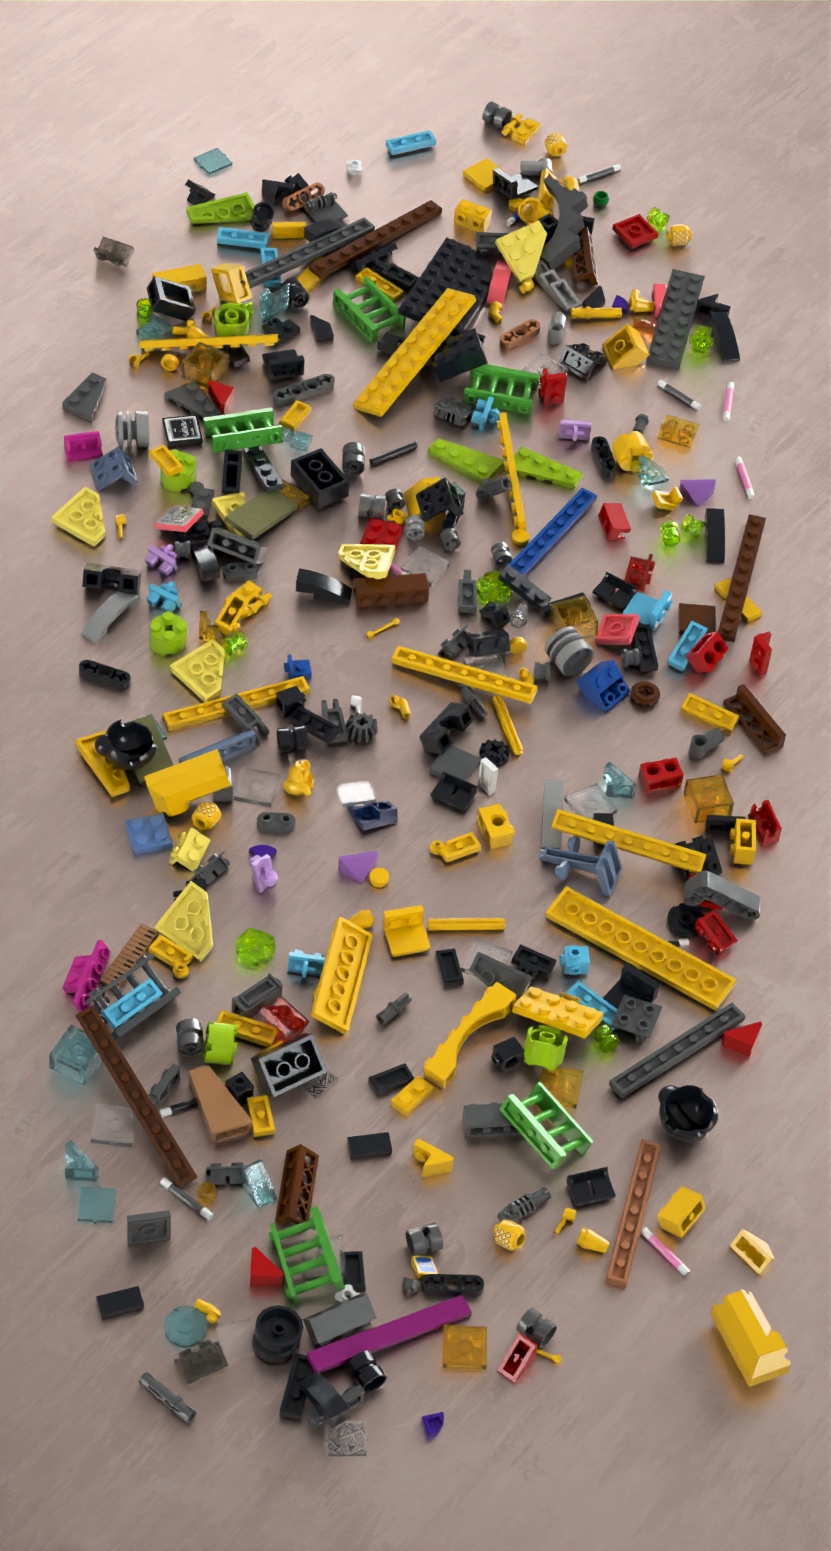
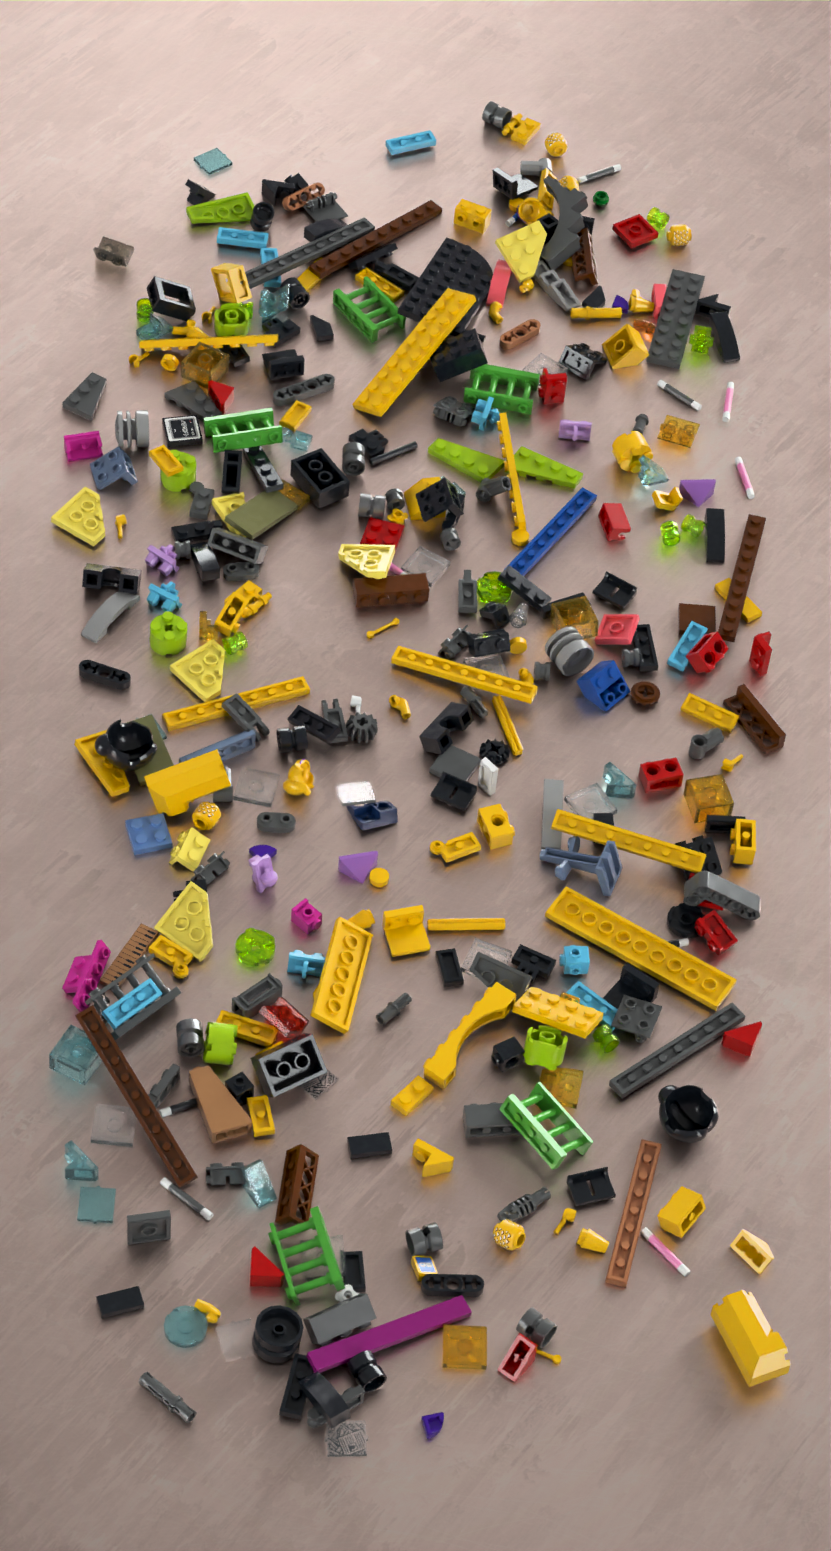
(178, 518): tile -> none
(189, 276): yellow brick -> none
(201, 1361): clear smoke bracket -> none
(207, 1187): clear yellow plate -> none
(288, 230): yellow tile -> none
(289, 699): black brick -> none
(297, 668): blue bracket -> none
(306, 917): none -> dark pink brick
(322, 587): black slope -> none
(354, 167): white plate -> none
(372, 442): none -> black hinge
(389, 343): black piece -> none
(391, 1079): black tile -> none
(410, 1283): dark grey hinge -> none
(415, 527): light grey wheel -> none
(481, 174): yellow tile -> none
(486, 243): dark grey bracket -> none
(501, 554): flat silver wheel -> none
(556, 328): light grey piece -> none
(609, 472): black beam -> none
(638, 572): clear red bracket -> none
(649, 609): medium azure bracket -> none
(767, 825): red hinge -> none

